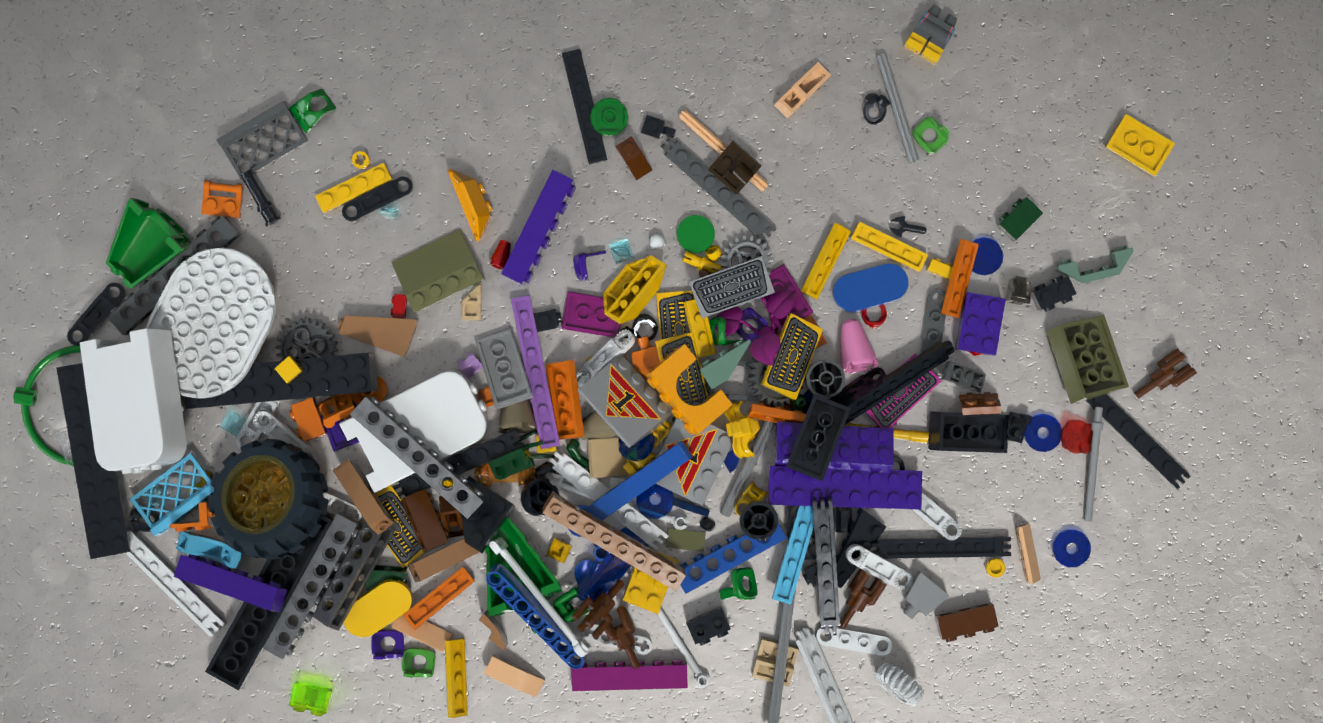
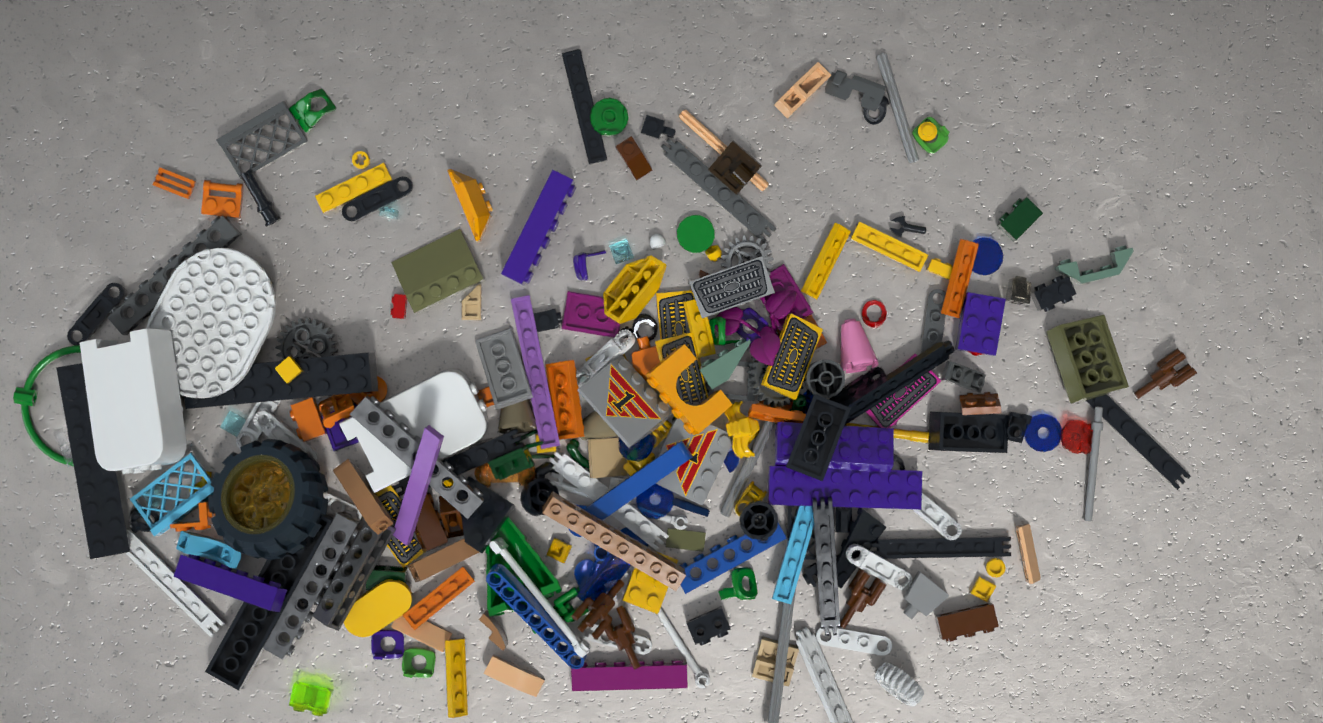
(144, 242): green cone -> none
(159, 177): none -> orange tile
(385, 333): medium nougat slope -> none
(418, 484): none -> medium lavender tile
(470, 365): lavender tile -> none
(500, 255): red cone -> none
(701, 263): yellow pin -> none
(707, 524): black rock -> none
(842, 87): none -> dark grey piece
(870, 287): blue tile -> none
(927, 131): none -> yellow plate
(932, 28): dark grey hips -> none
(983, 589): none -> yellow tile
(1082, 552): clear blue tile -> none
(1140, 145): yellow plate -> none

